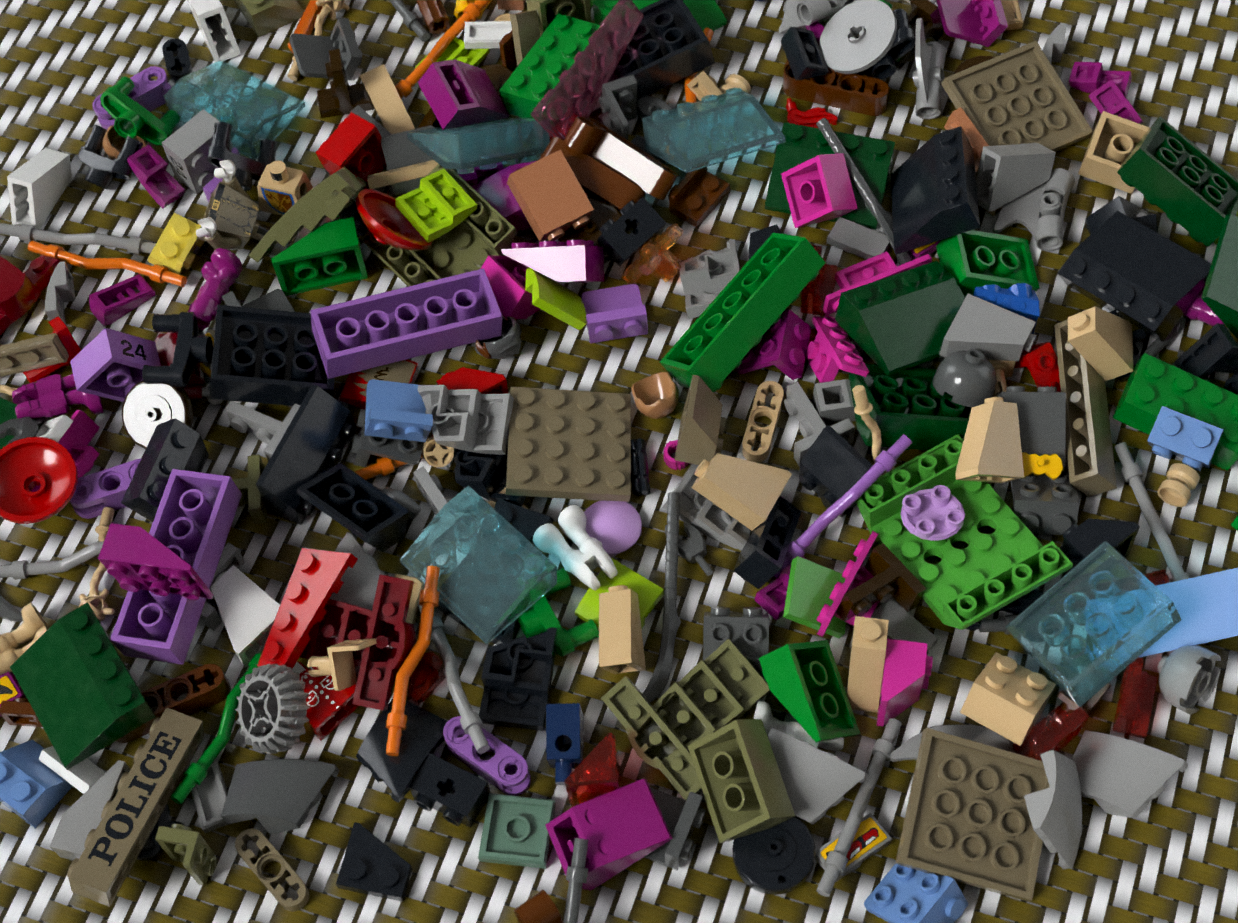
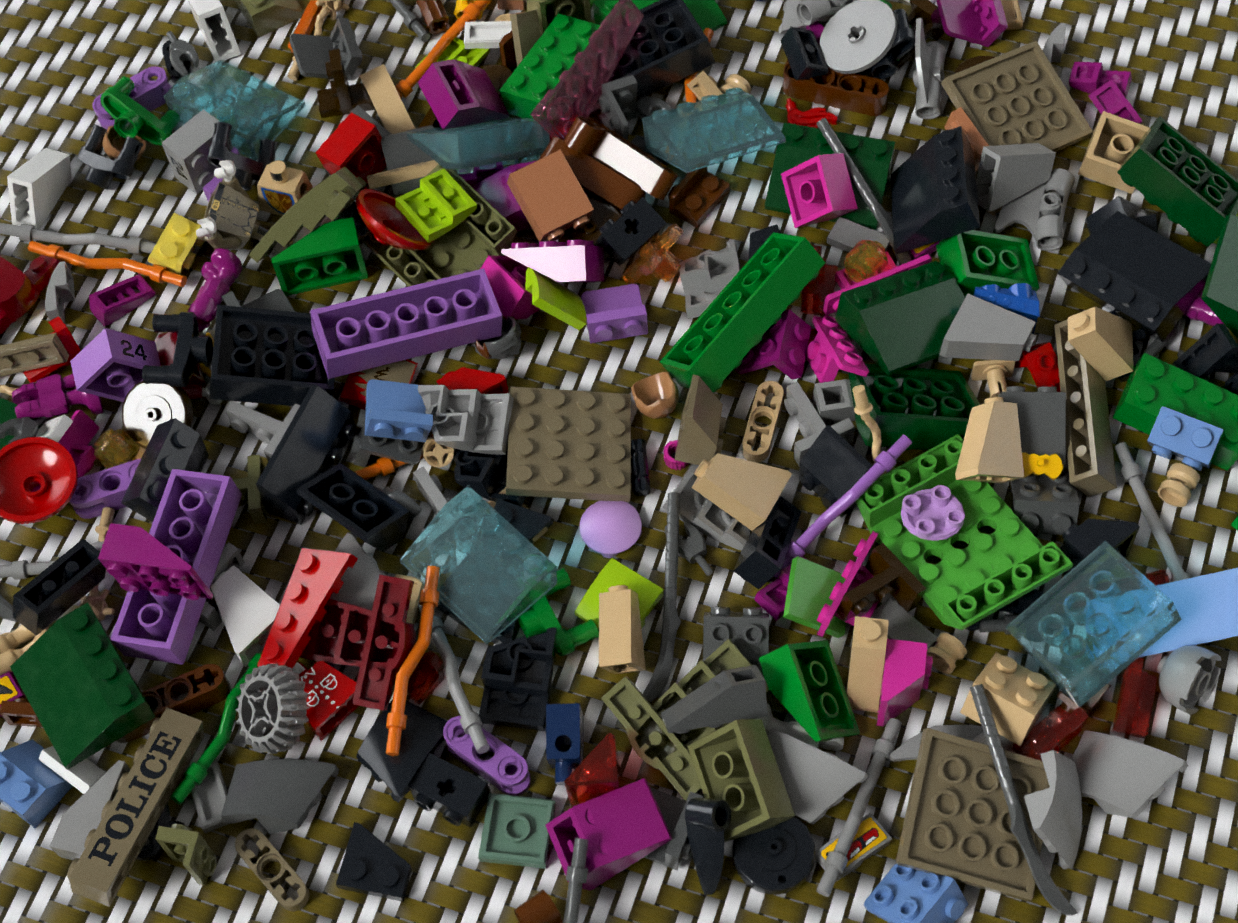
(58, 587): none -> black brick
(115, 448): none -> clear yellow head
(152, 173): magenta slope -> none
(180, 52): none -> dark grey hand
(339, 662): tan bracket -> none
(578, 562): white piece -> none
(705, 828): none -> black piece
(723, 699): none -> dark grey slope
(865, 260): none -> clear yellow head
(946, 653): none -> tan wheel
(966, 377): dark grey cylinder -> none
(1018, 821): none -> dark grey piece

